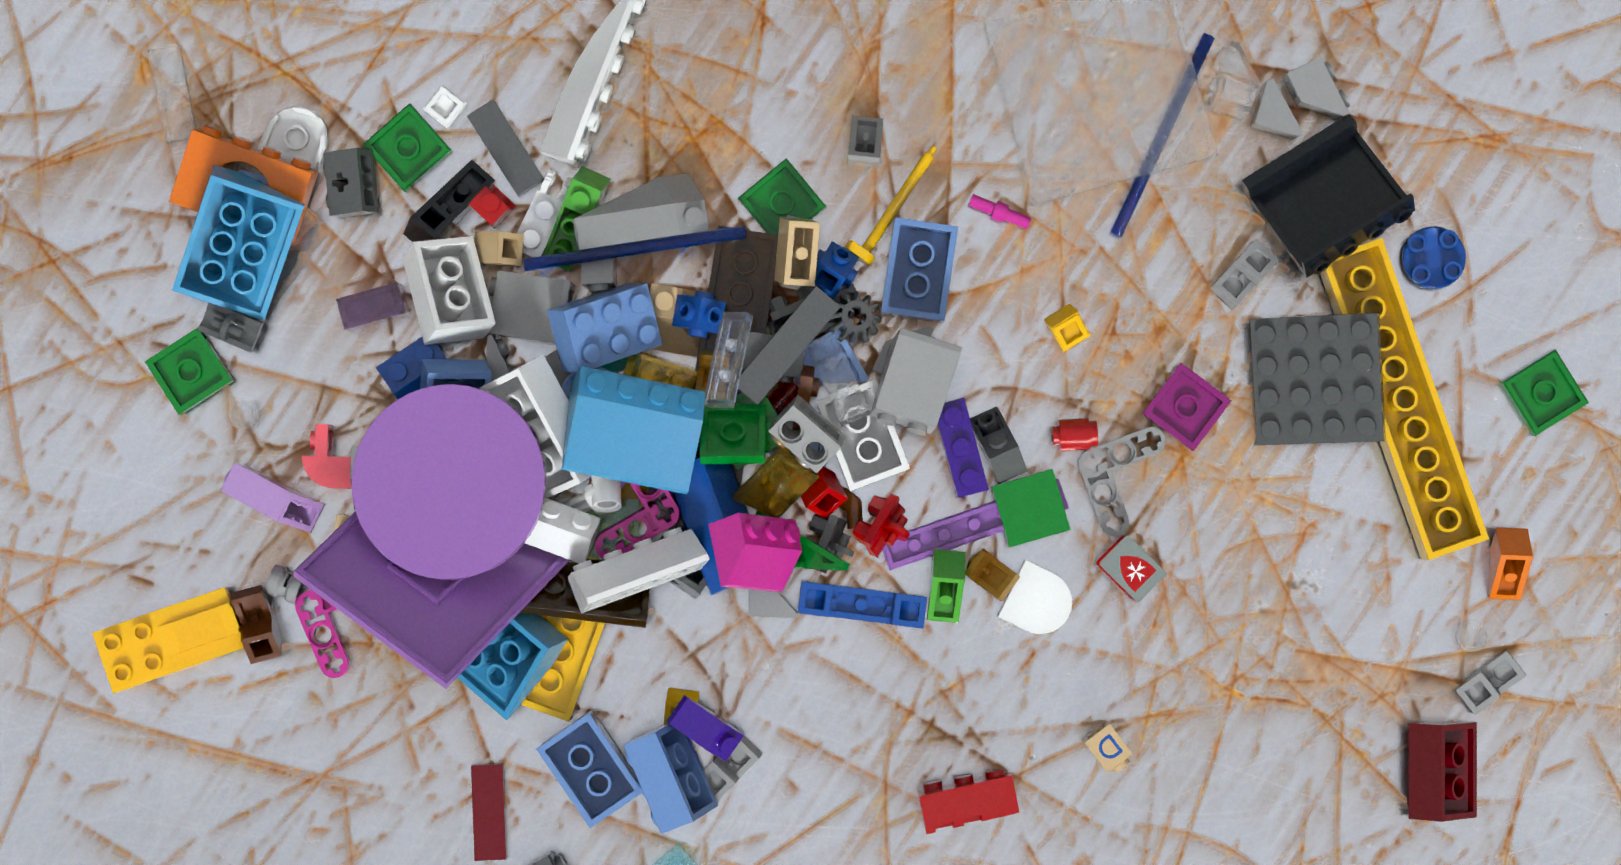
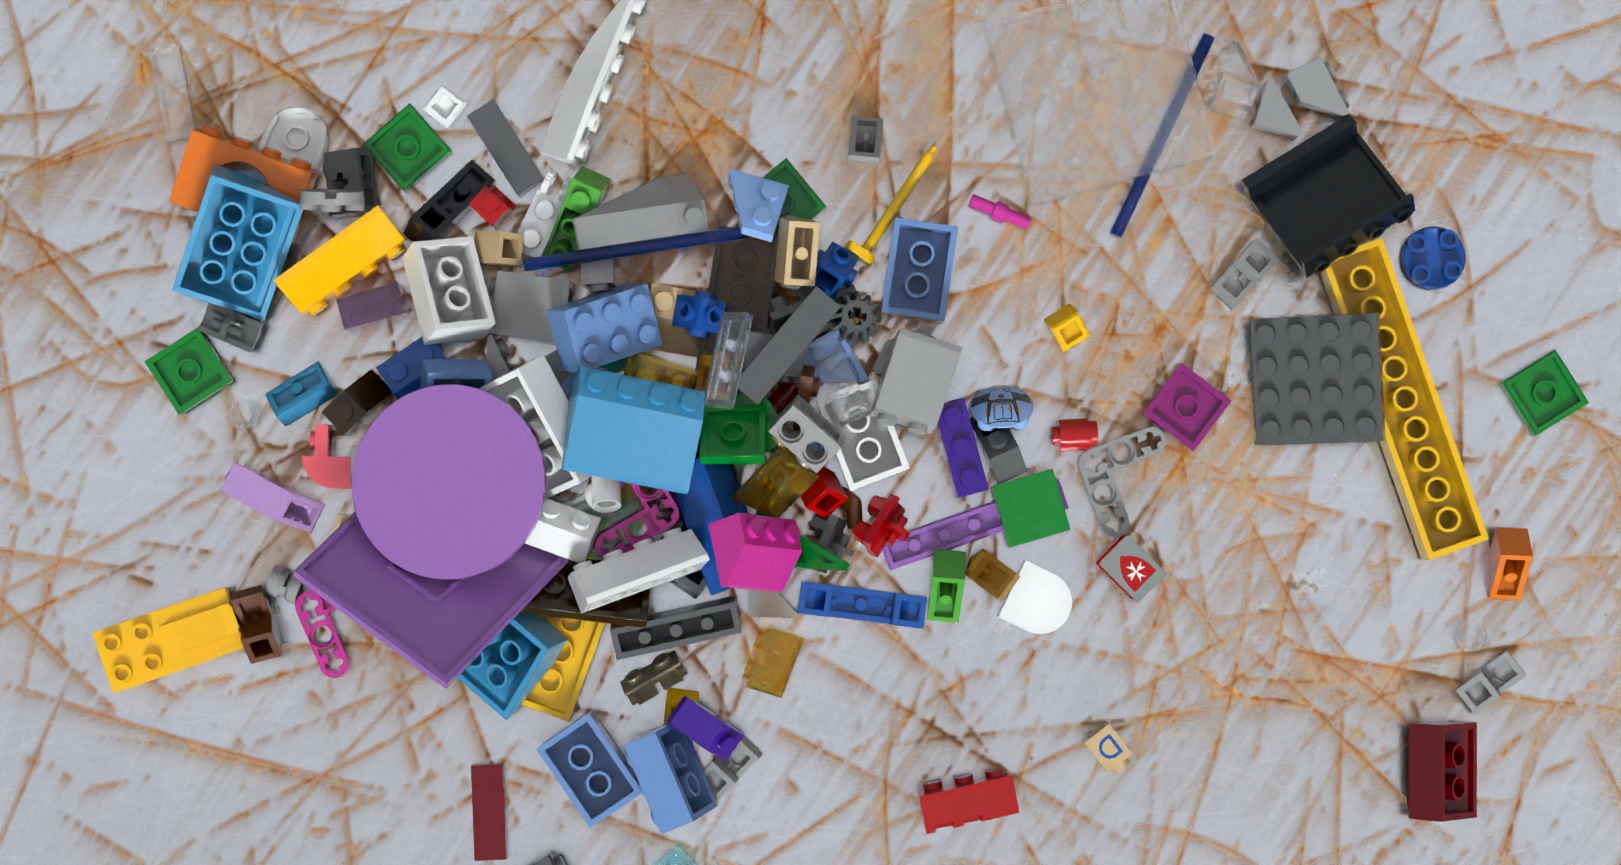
(301, 394): none -> dark azure slope
(331, 200): none -> light grey plate
(342, 261): none -> yellow slope
(357, 402): none -> dark brown slope
(640, 682): none -> dark tan hinge
(677, 628): none -> dark grey brick
(757, 203): none -> light blue wing
(774, 661): none -> clear yellow slope
(1001, 408): none -> light blue dish

